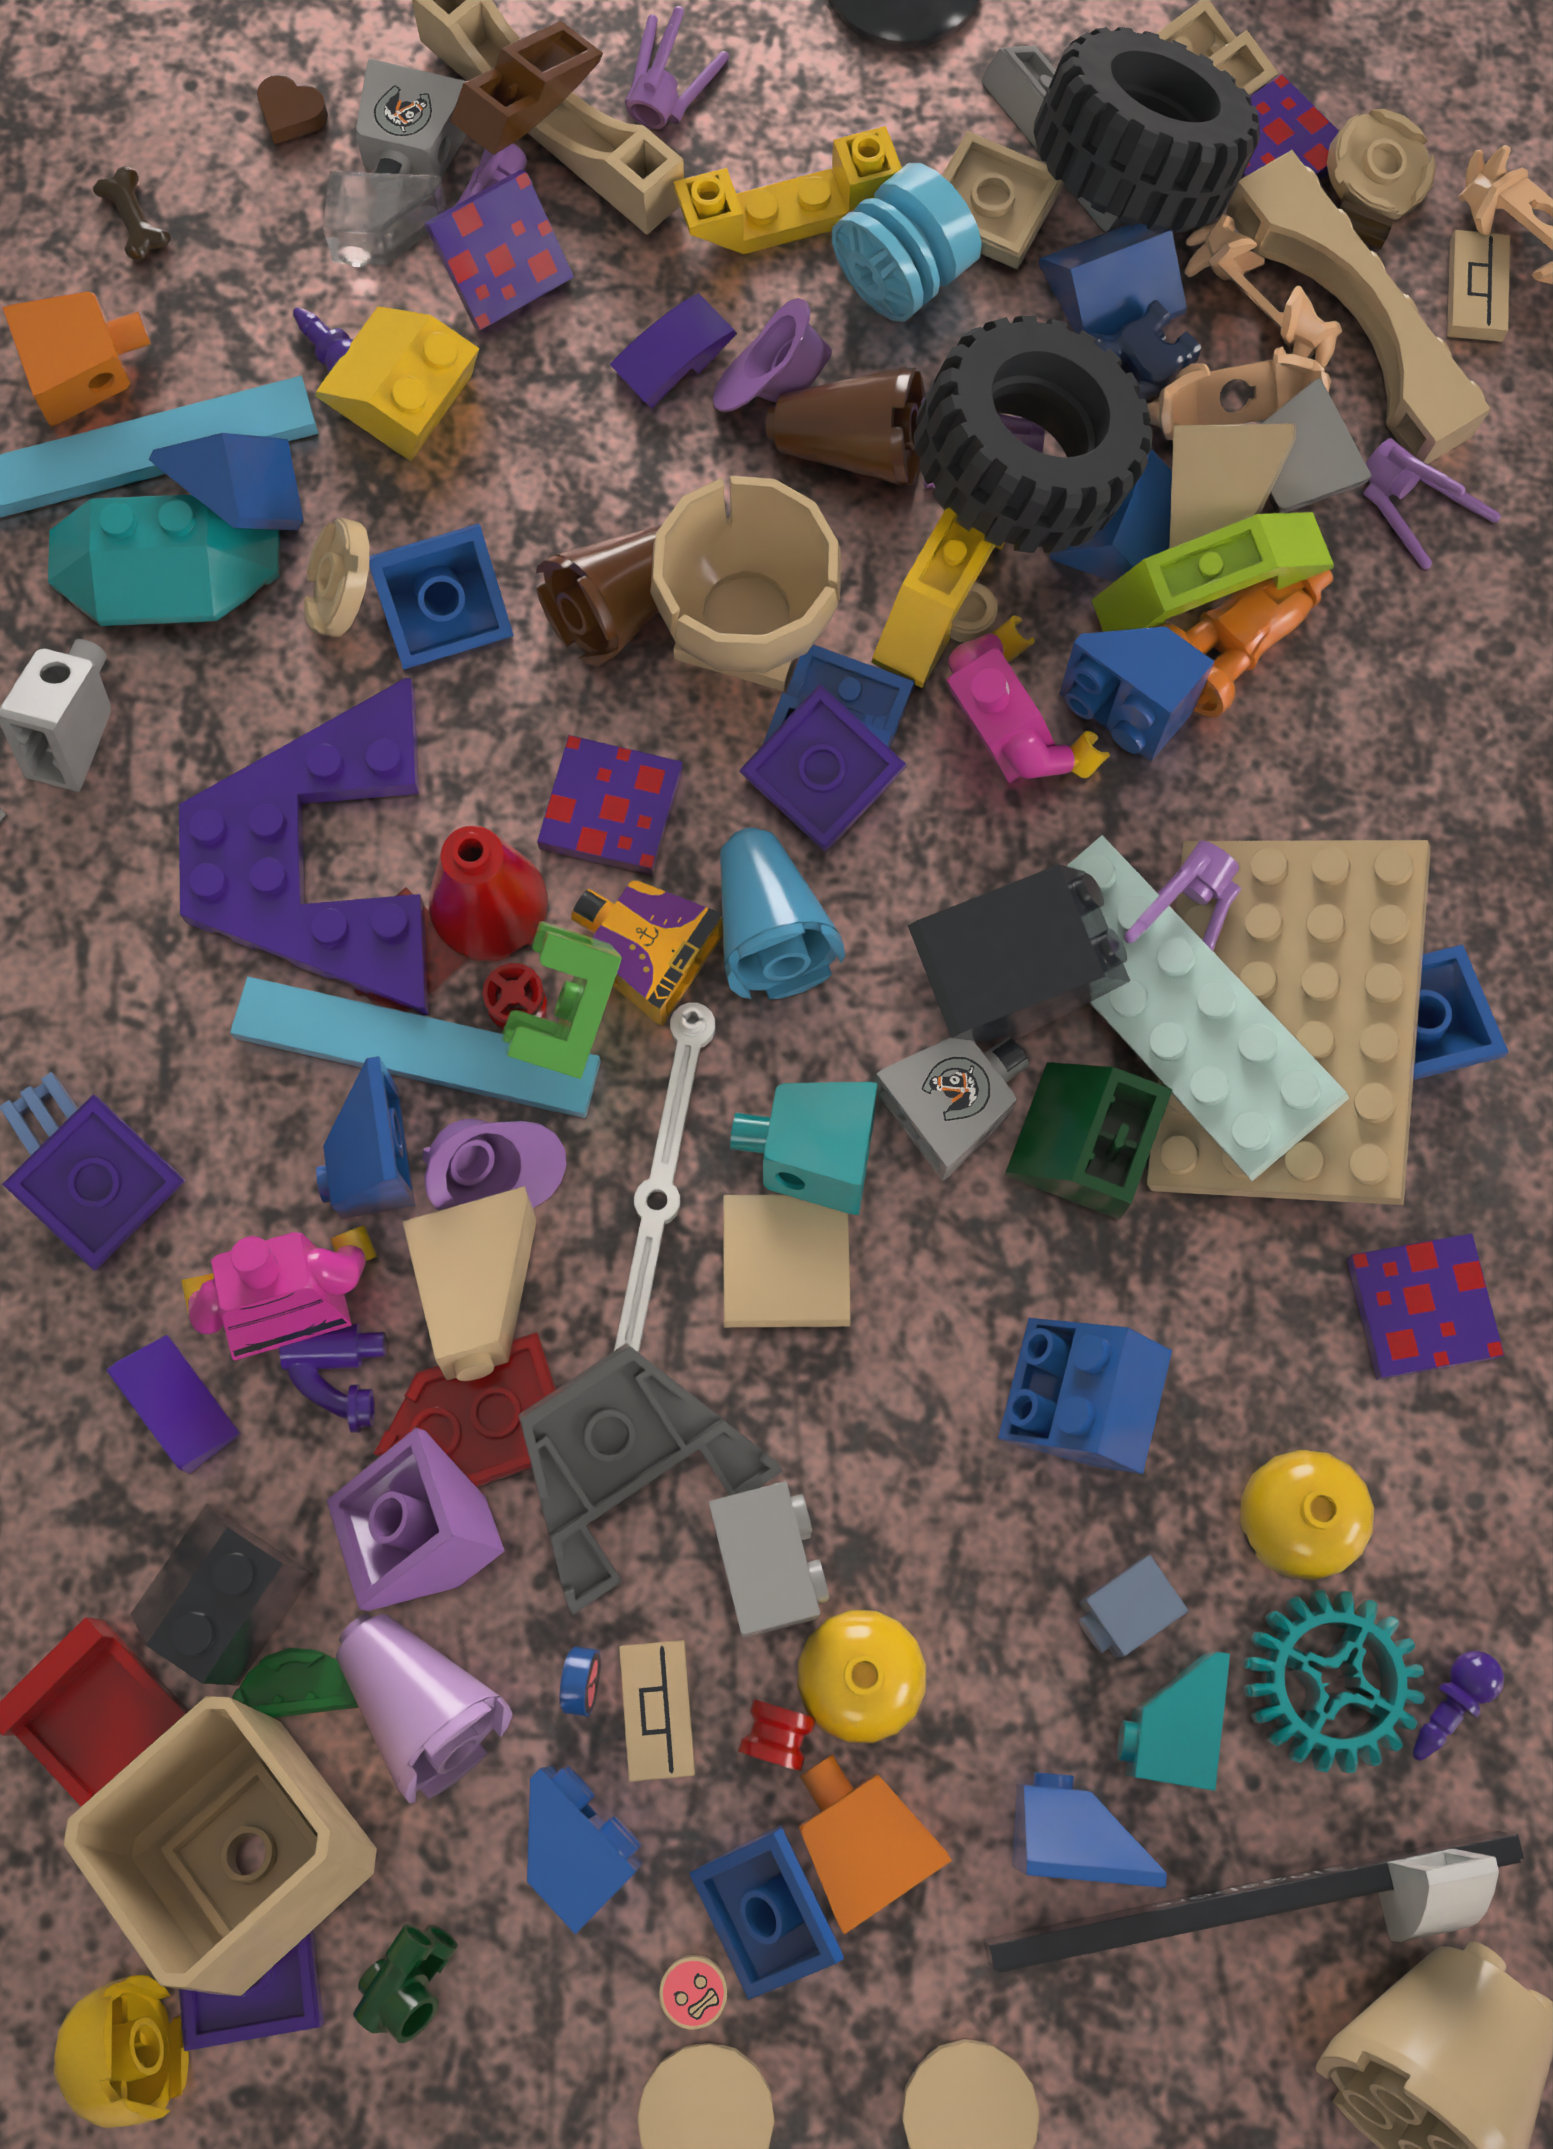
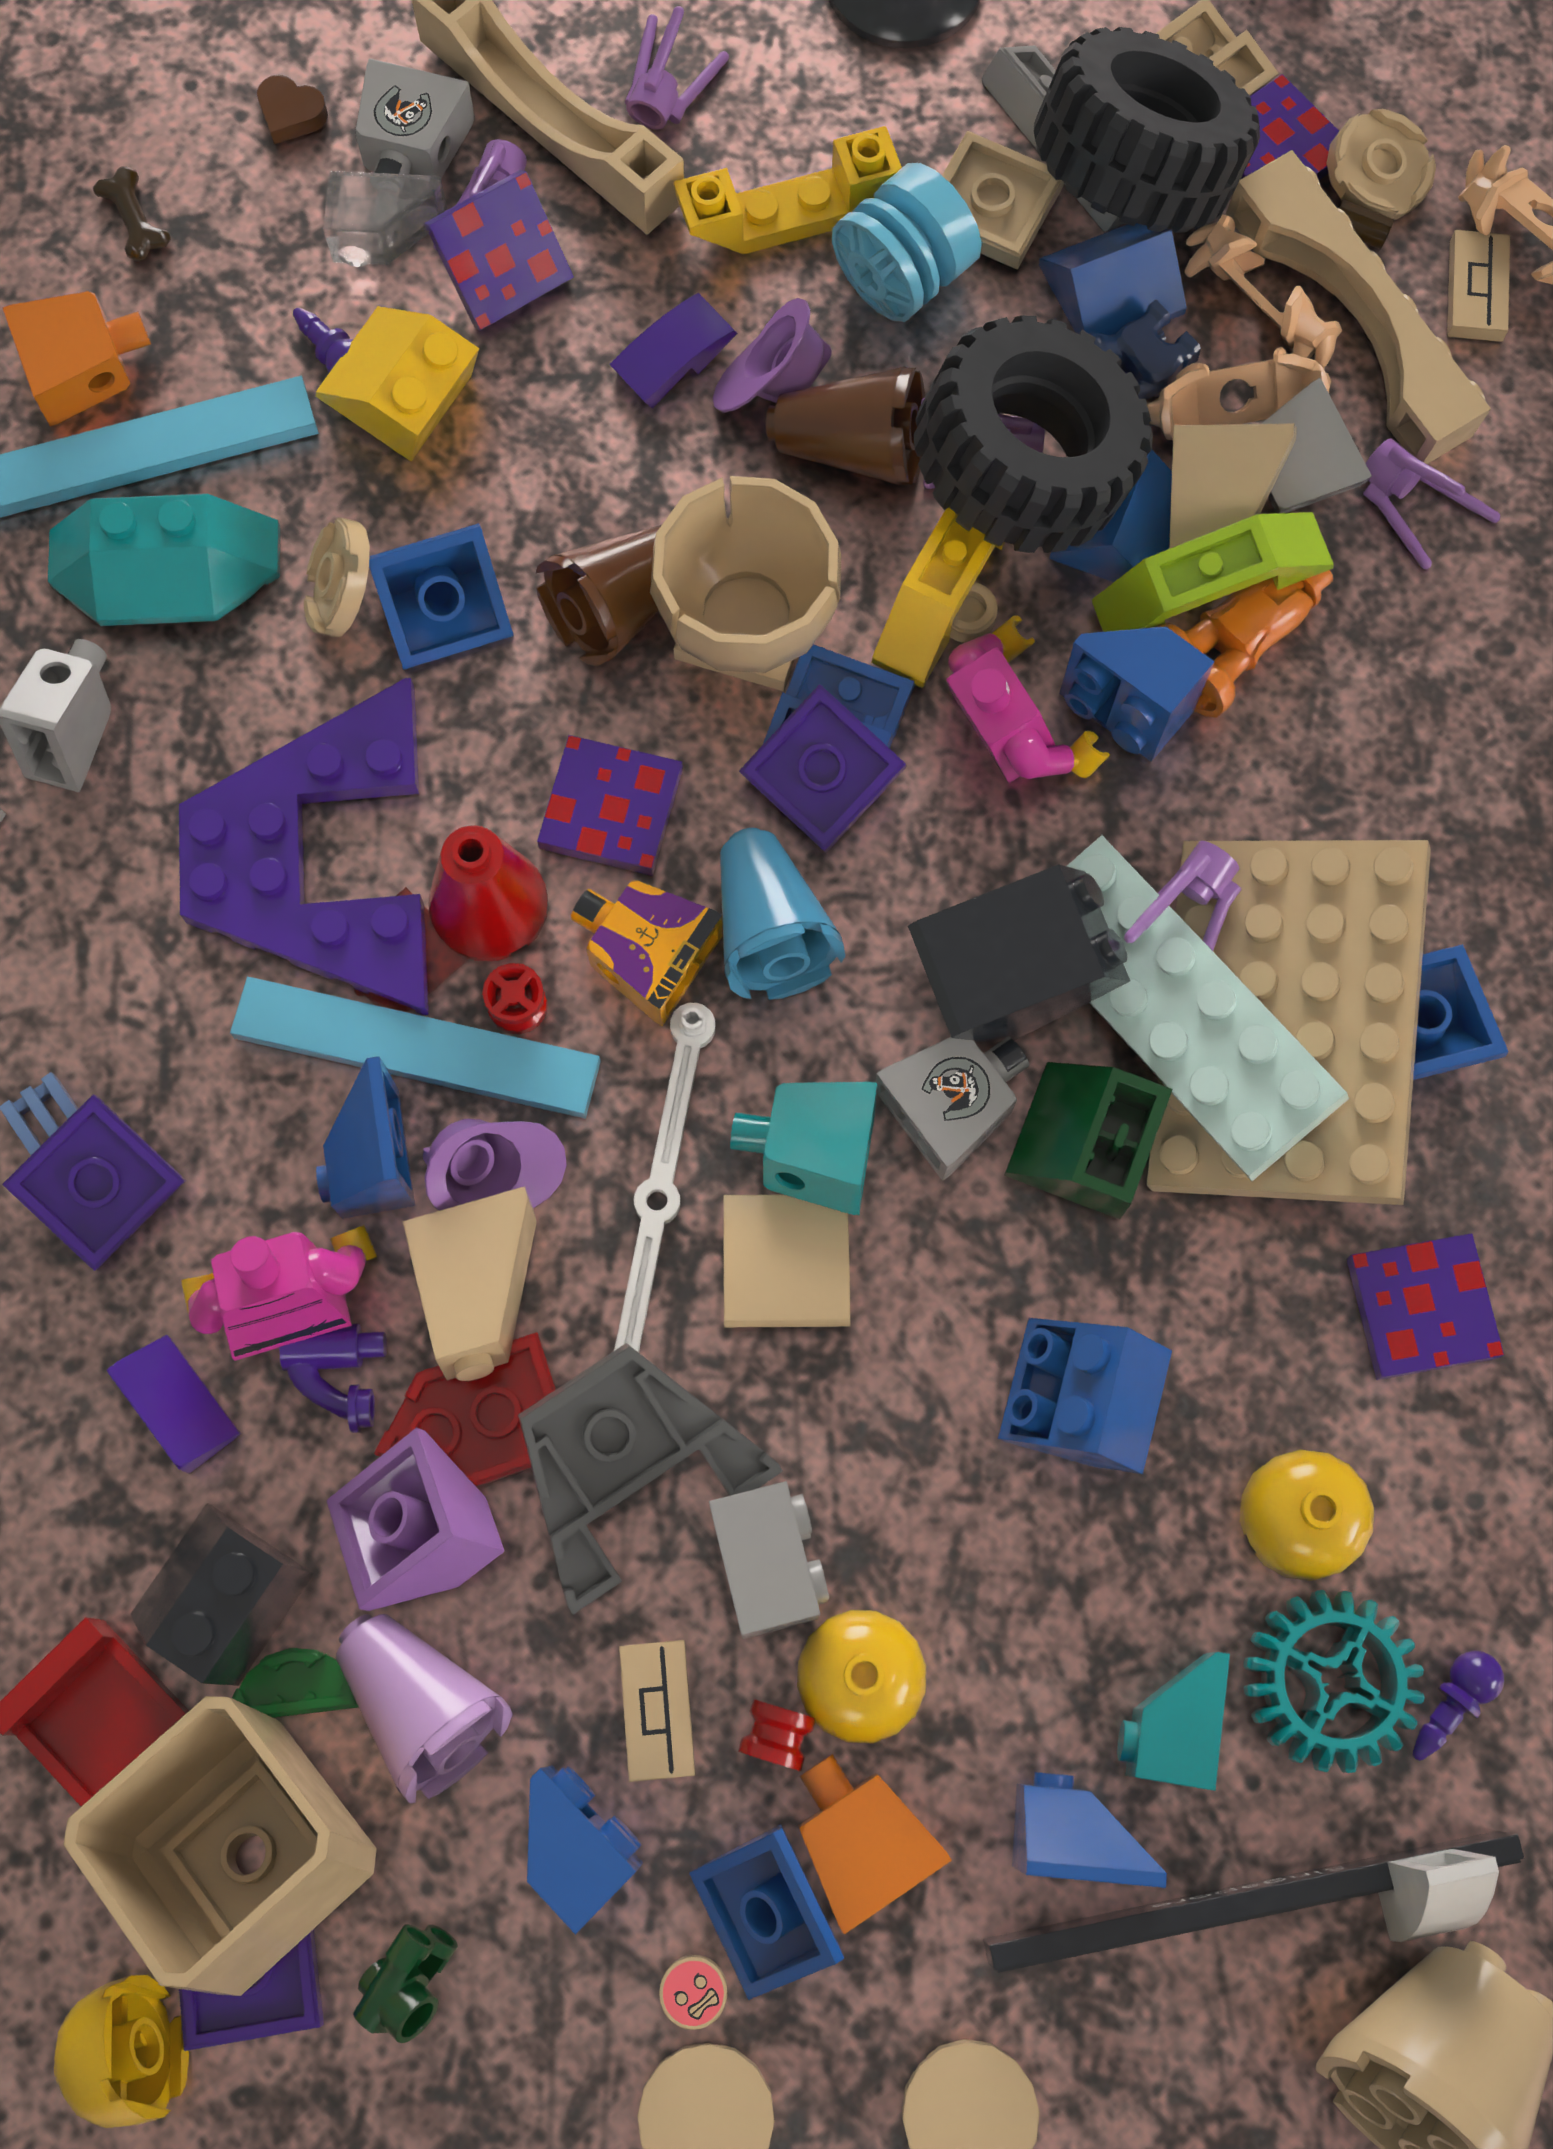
(238, 478): blue slope -> none
(524, 86): reddish brown slope -> none
(579, 1007): bright green panel -> none
(580, 1681): blue tile -> none
(1130, 1608): sand blue brick -> none

